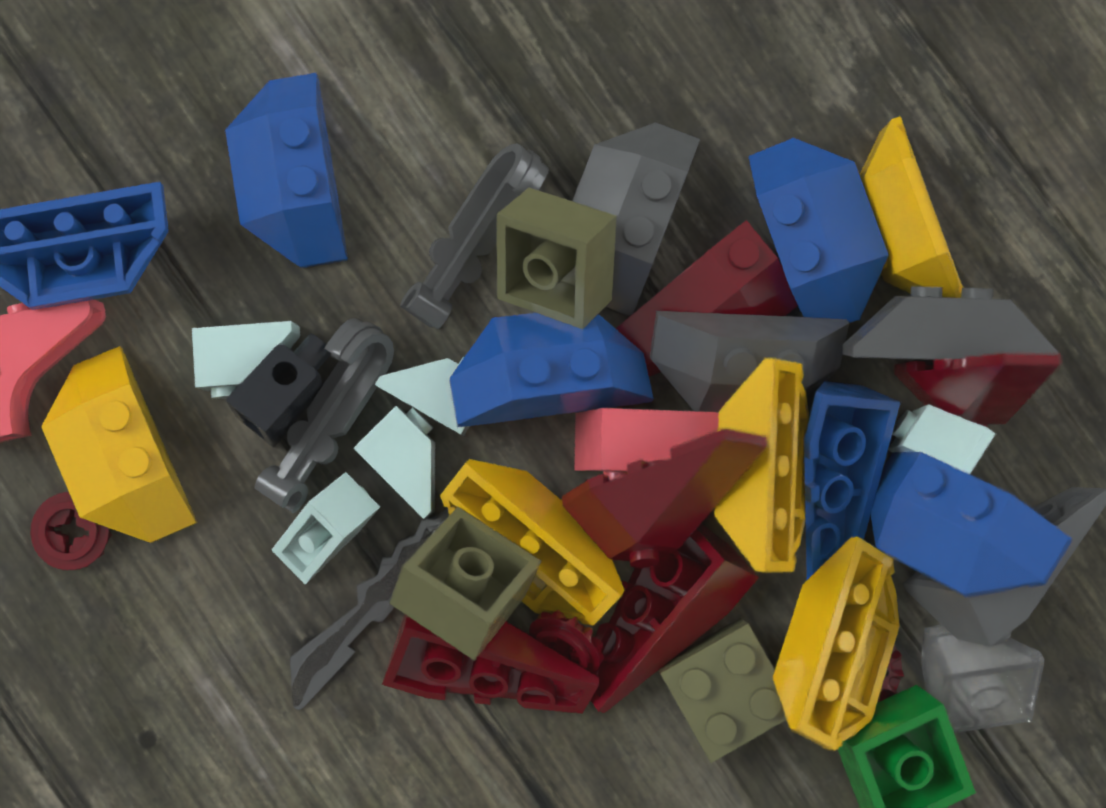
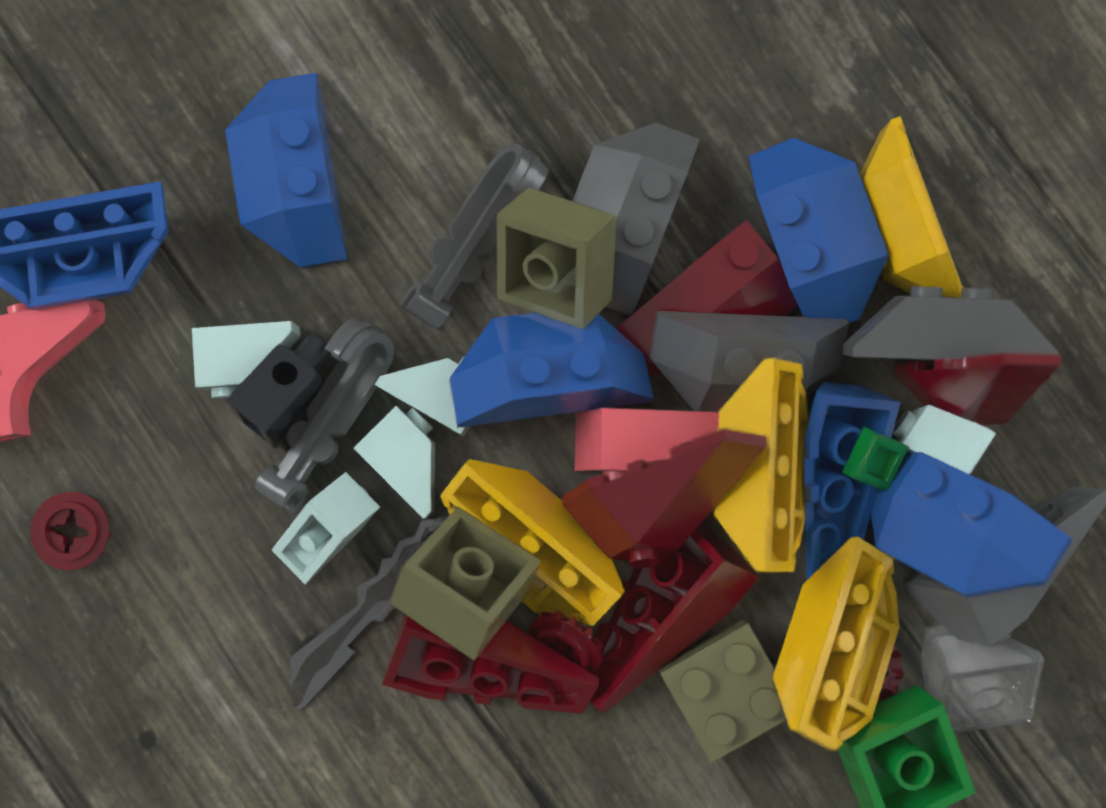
(114, 452): yellow wedge -> none
(875, 459): none -> green tile

